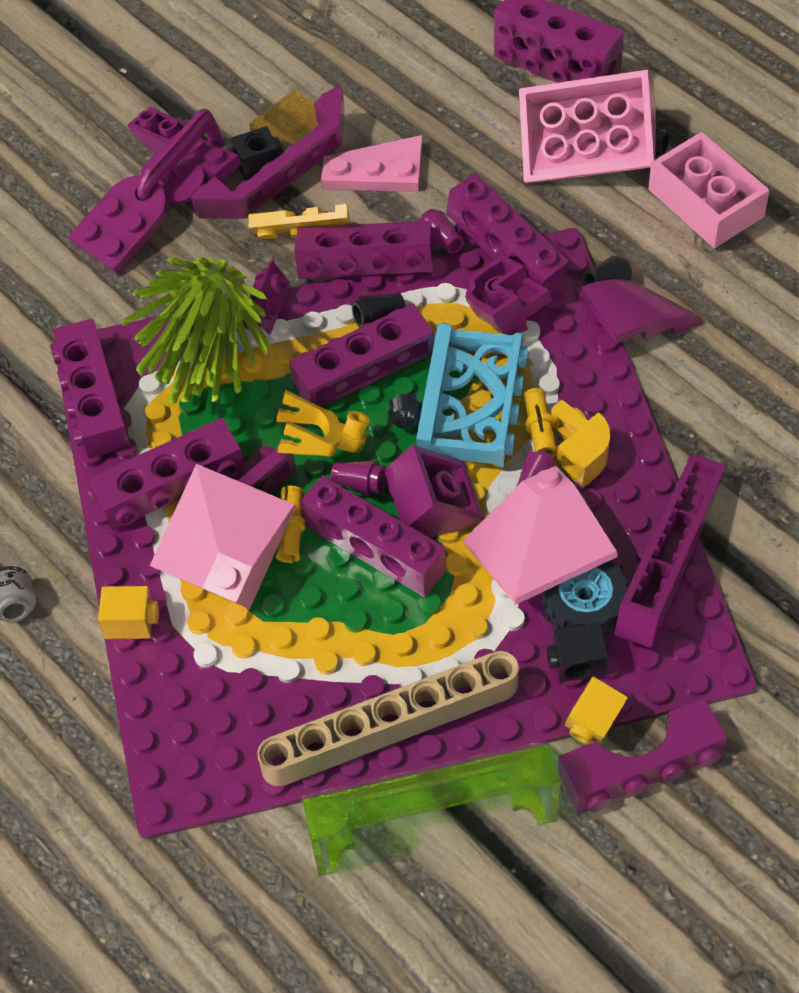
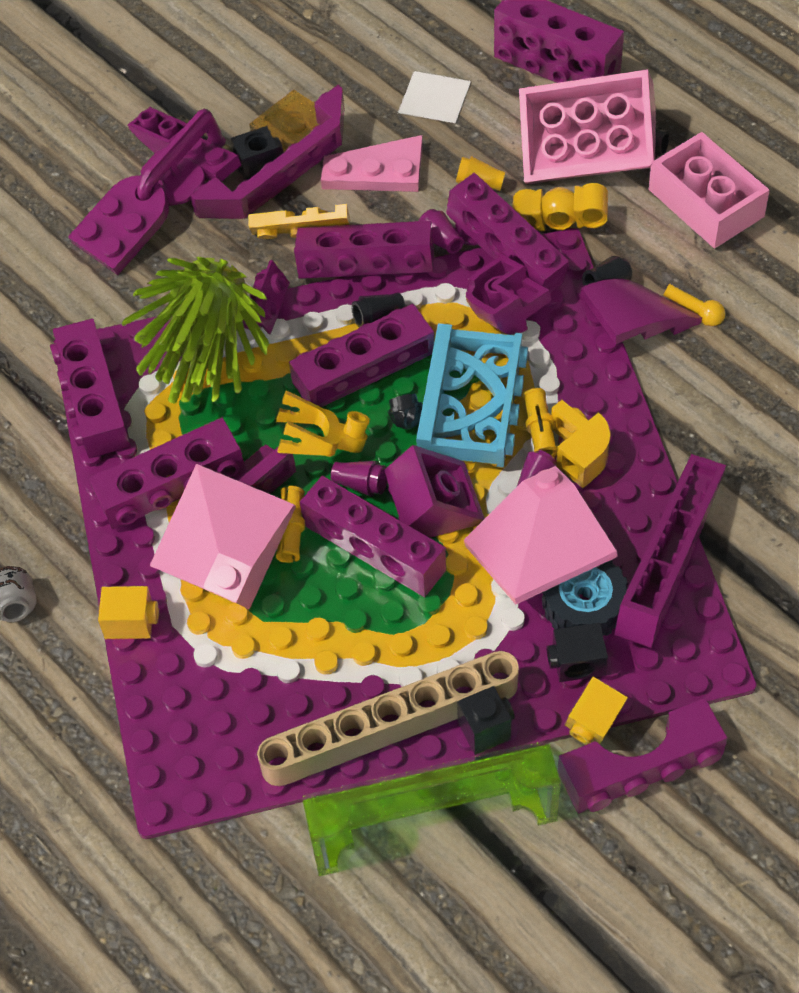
(434, 97): none -> white sticker
(485, 719): none -> black brick
(487, 173): none -> yellow cone
(562, 207): none -> yellow piece
(711, 311): none -> yellow bar

